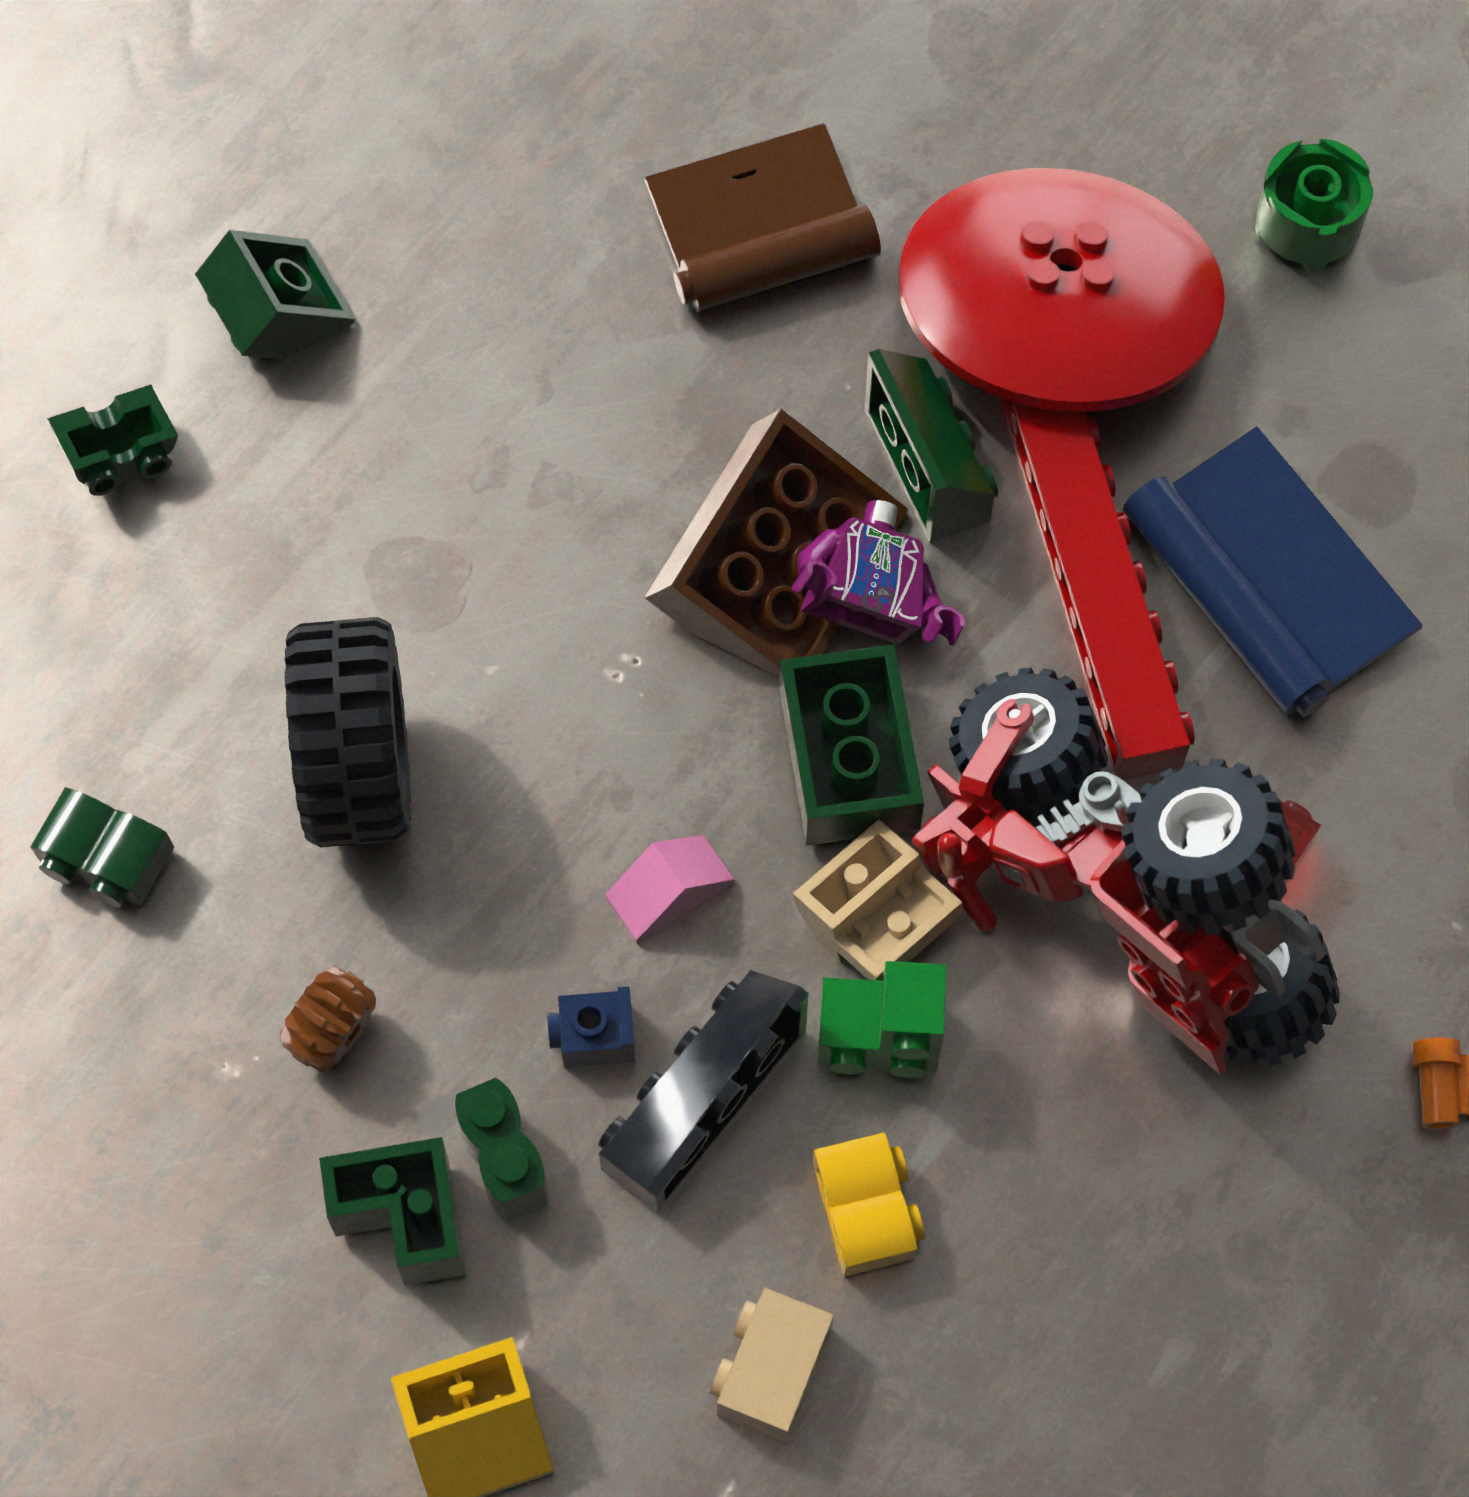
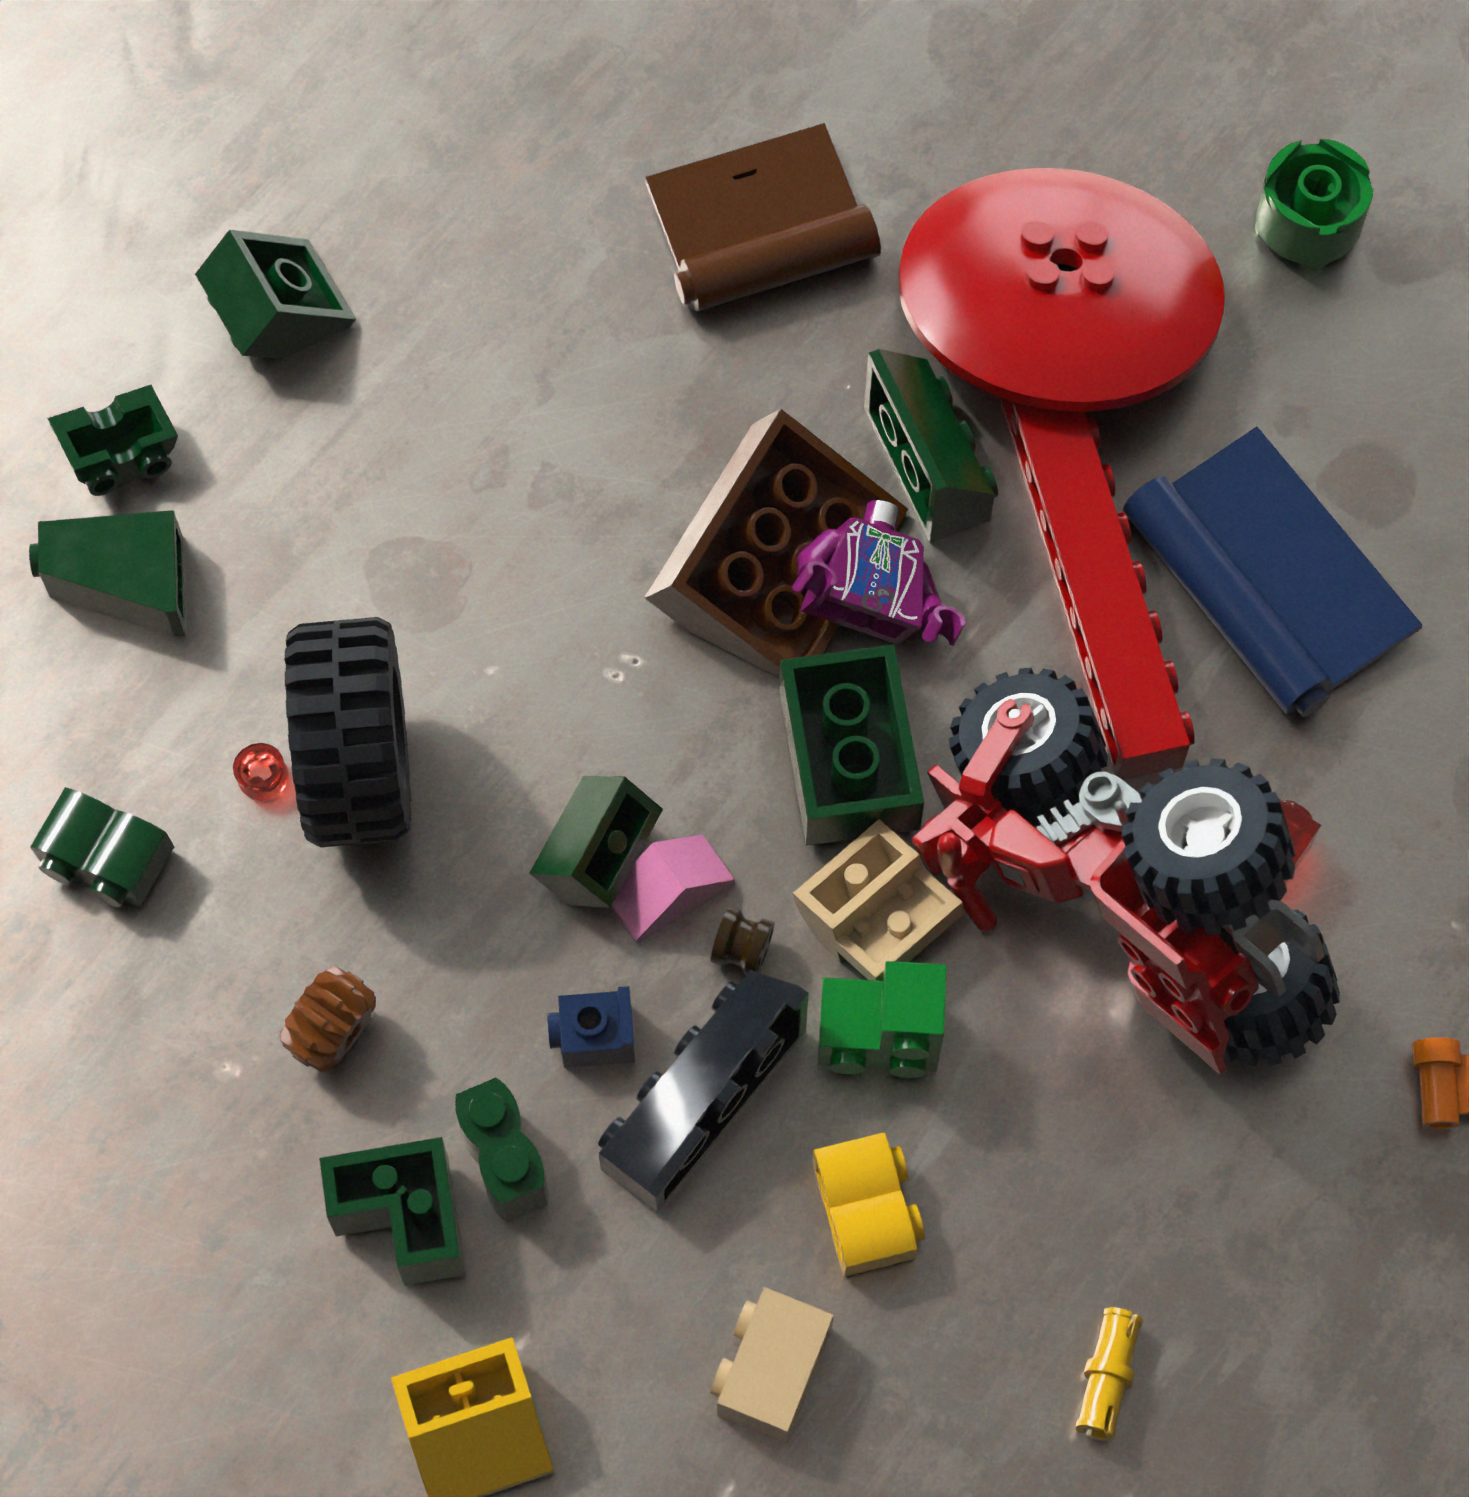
(116, 567): none -> dark green slope
(257, 787): none -> clear red bush
(596, 841): none -> dark green brick
(742, 941): none -> dark brown wheel
(1109, 1374): none -> yellow pin

